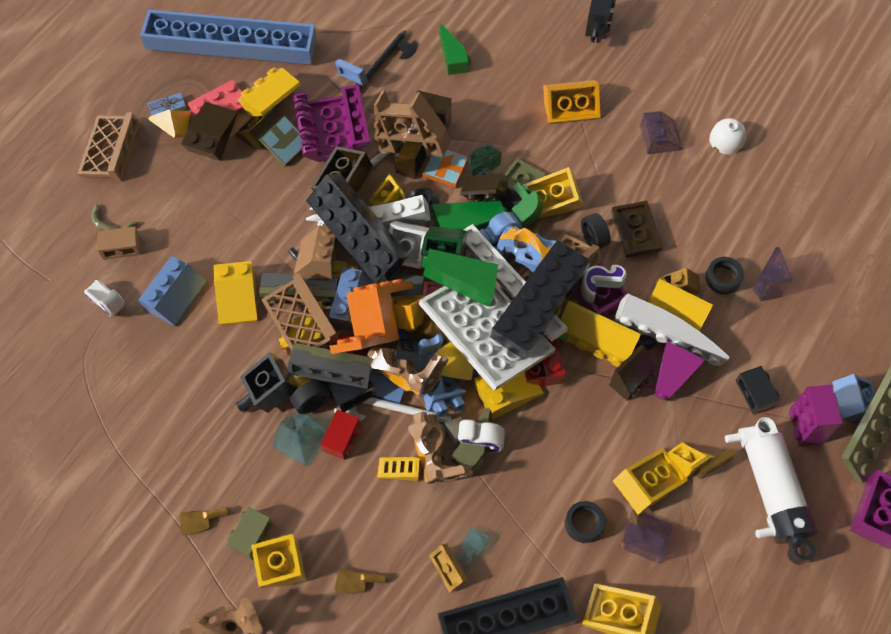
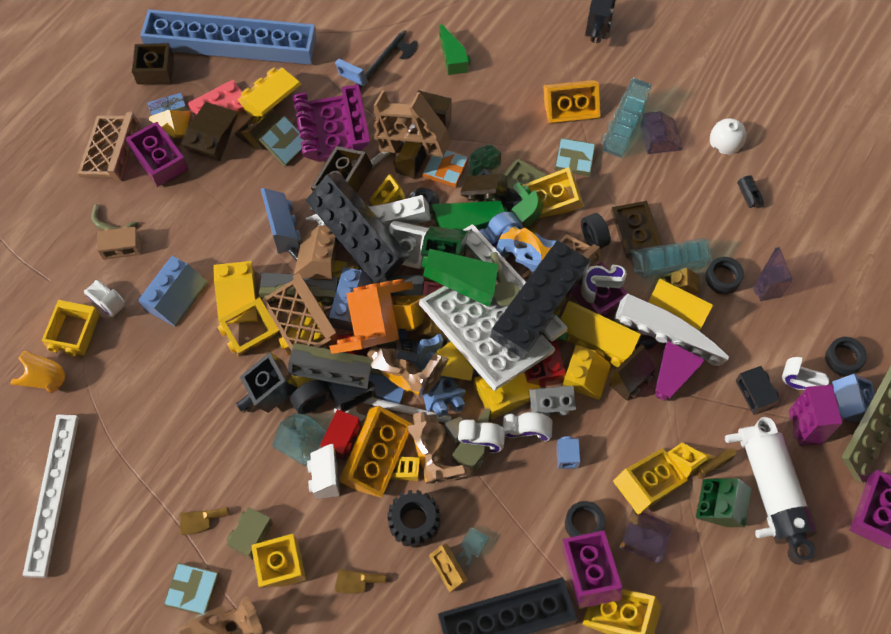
(40, 373): none -> light orange hair
(51, 497): none -> white plate
(75, 310): none -> yellow window
(153, 63): none -> dark brown brick
(157, 154): none -> magenta brick
(191, 589): none -> tile
(266, 318): none -> yellow window
(281, 220): none -> medium blue slope
(324, 473): none -> white slope
(375, 452): none -> light orange slope
(408, 502): none -> black tyre
(504, 290): none -> olive piece
(528, 424): none -> white animal
(553, 399): none -> light grey brick
(568, 453): none -> medium blue brick
(575, 155): none -> tile
(587, 372): none -> yellow slope
(592, 569): none -> magenta brick
(626, 117): none -> clear light blue wedge
(671, 257): none -> clear light blue wedge
(724, 502): none -> dark green slope
(750, 191): none -> black hinge
(801, 377): none -> white animal
(852, 344): none -> black tyre

